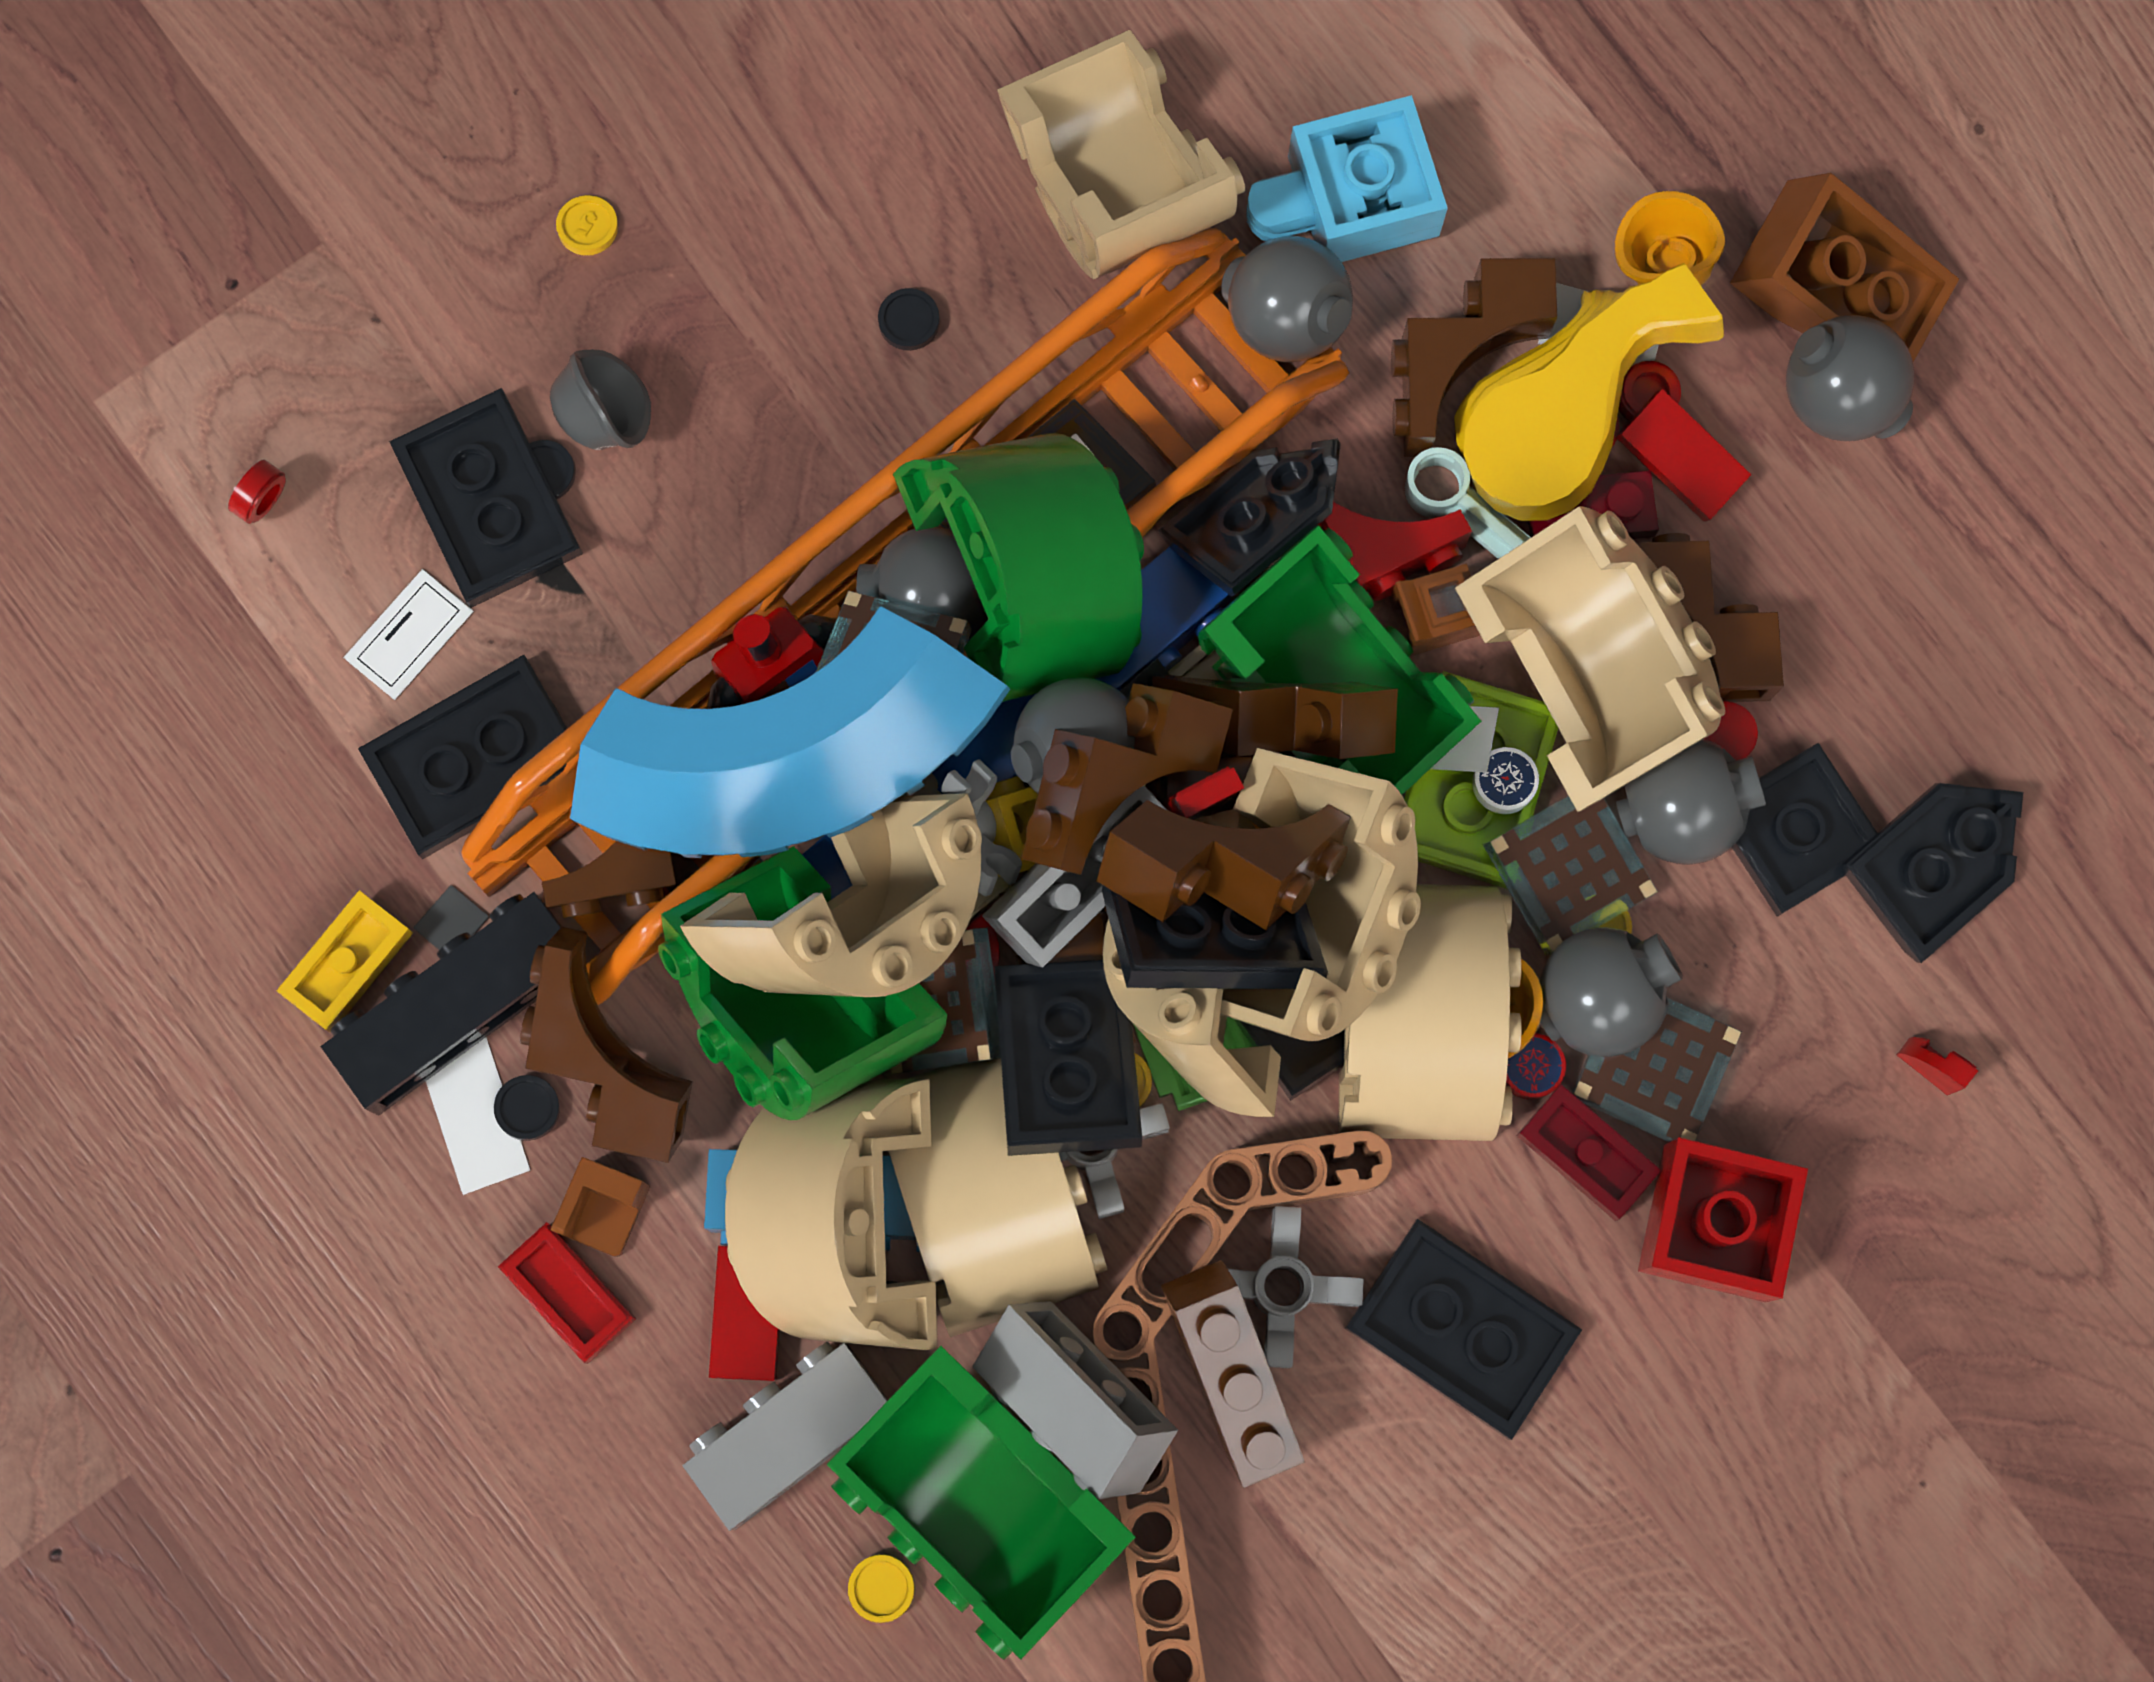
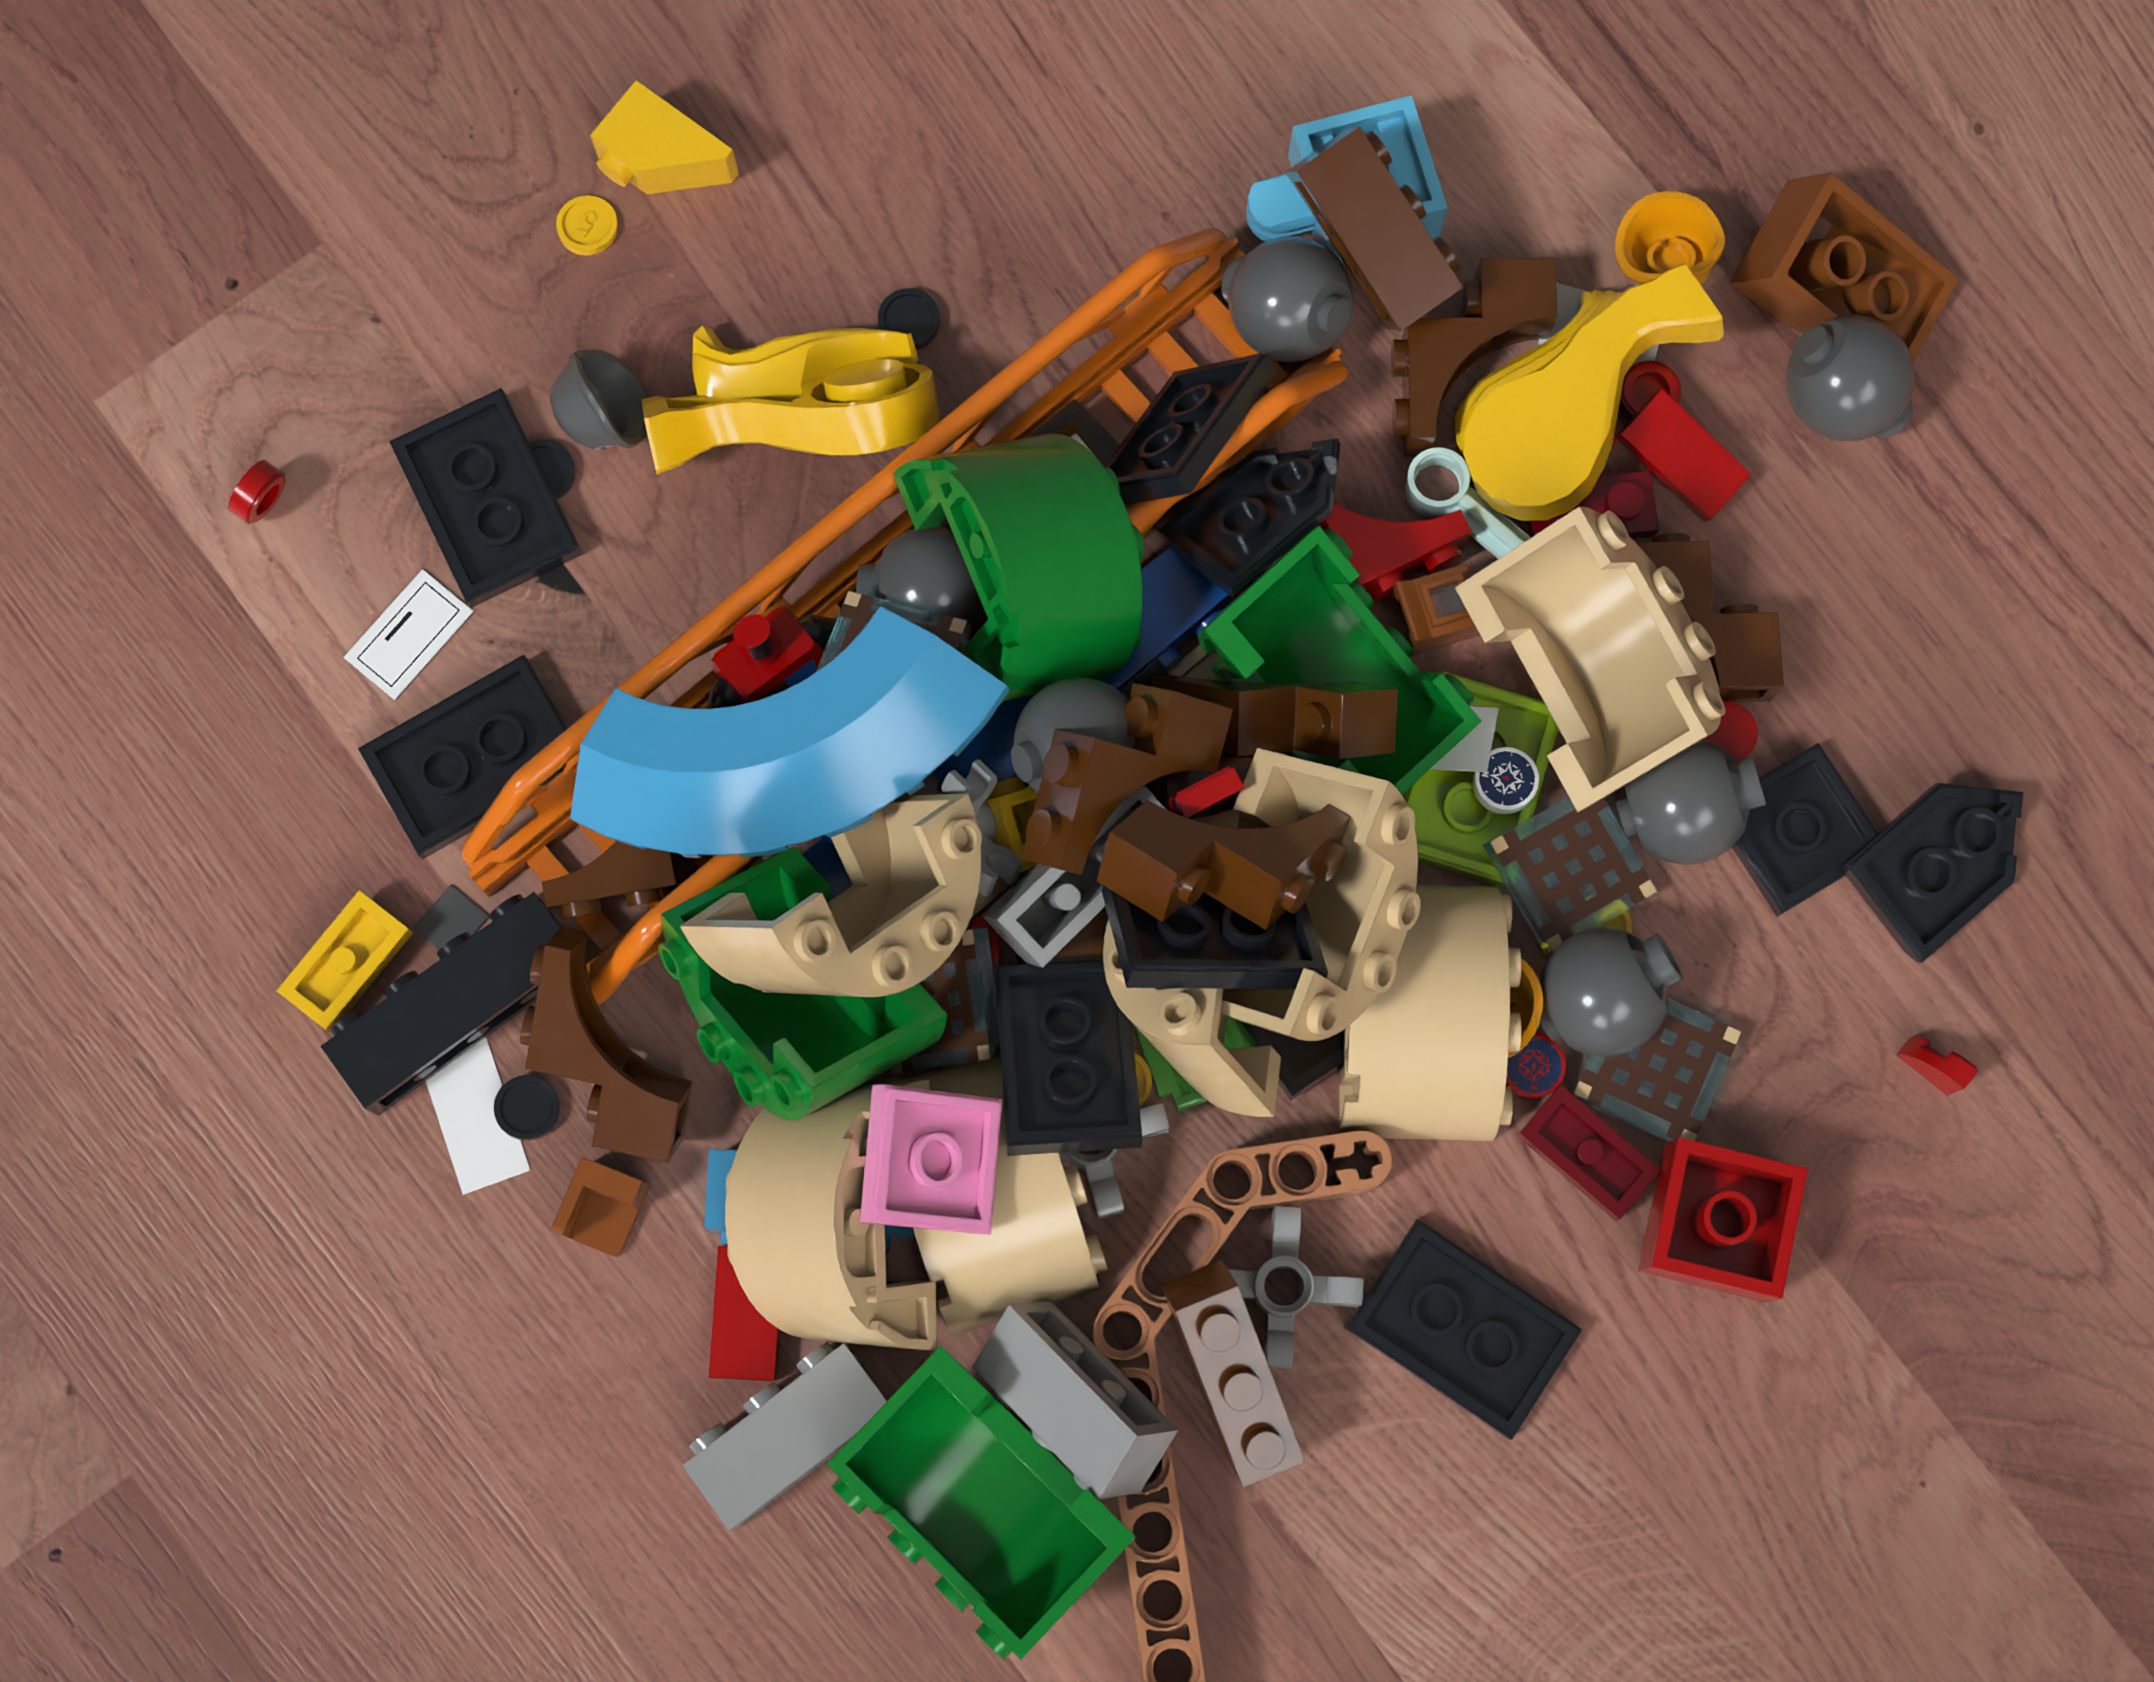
(567, 1293): red tile -> none
(659, 146): none -> yellow slope
(797, 393): none -> yellow animal
(881, 1588): yellow piece -> none
(931, 1160): none -> bright pink tile
(1113, 159): tan cylinder -> none
(1187, 427): none -> black tile
(1376, 227): none -> reddish brown brick

